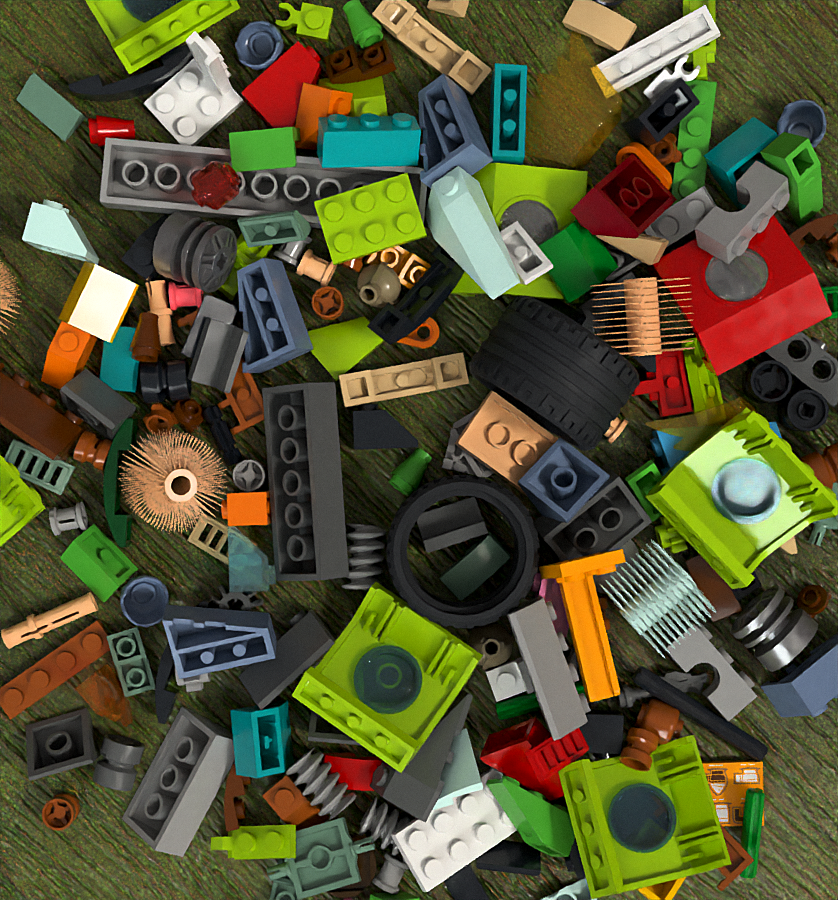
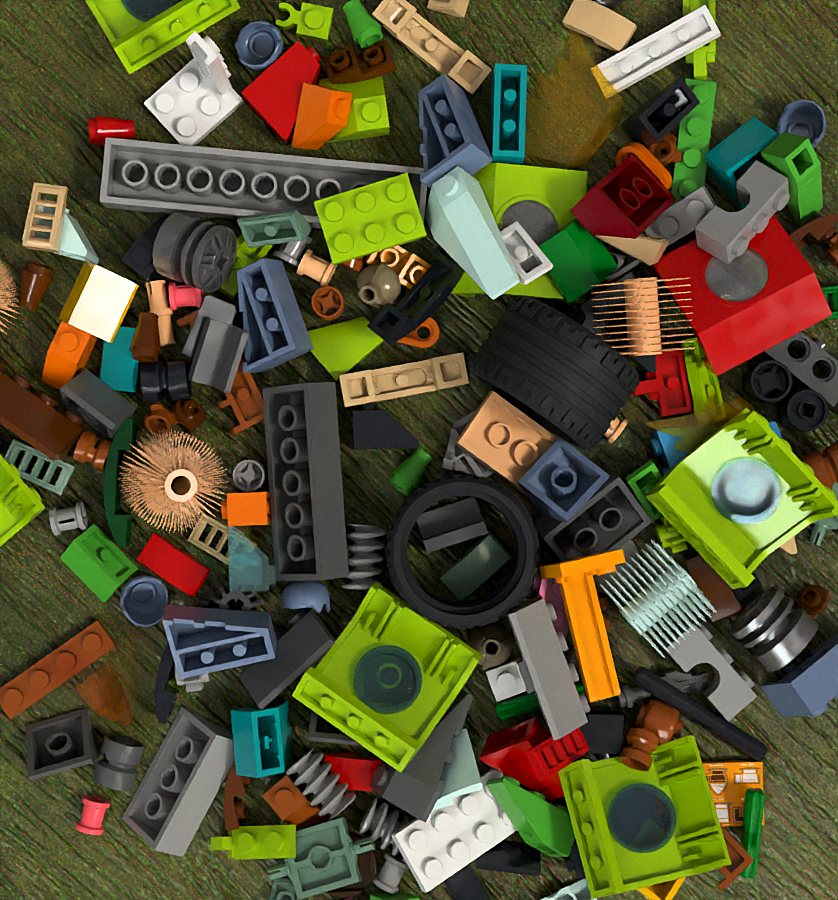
(34, 283): none -> reddish brown cone
(49, 620): light nougat pin -> none
(50, 107): sand green slope -> none
(54, 242): none -> tan slope
(60, 817): dark orange wheel -> none
(92, 815): none -> coral bush
(95, 89): black slope -> none
(131, 662): sand green slope -> none
(173, 565): none -> red slope
(215, 185): clear red head -> none
(222, 435): black axle -> none
(264, 149): bright green panel -> none
(306, 595): none -> sand blue hair
(368, 140): teal brick -> none
(666, 77): white plate -> none

